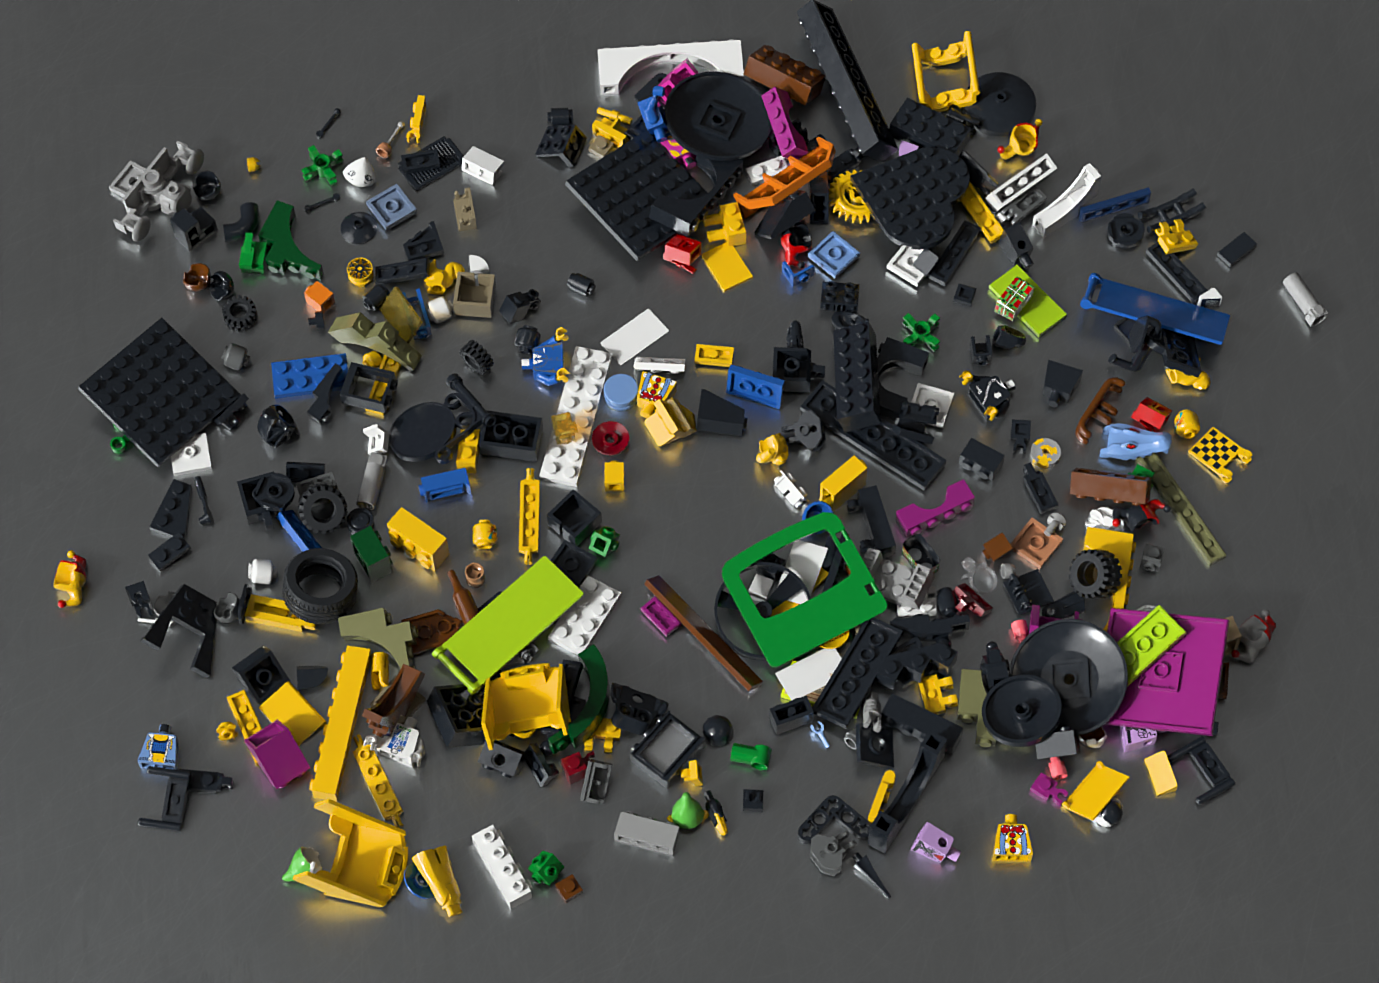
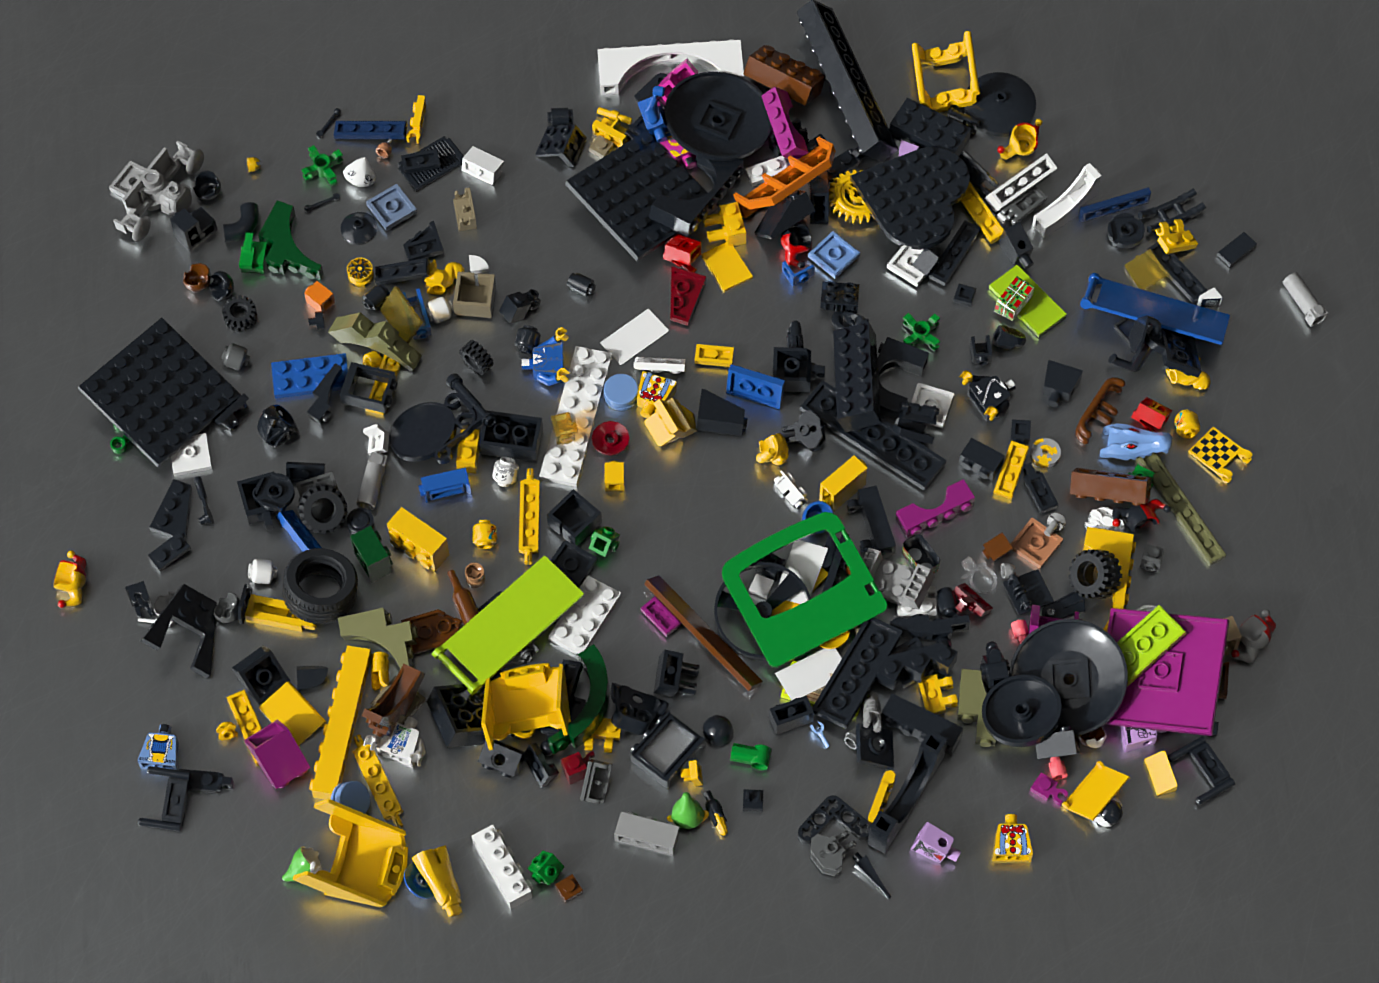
(353, 795): none -> medium blue head
(370, 130): none -> dark blue tile
(505, 471): none -> white head
(668, 674): none -> black brick
(685, 293): none -> dark red wing
(1011, 470): none -> yellow tile
(1145, 270): none -> clear yellow piece

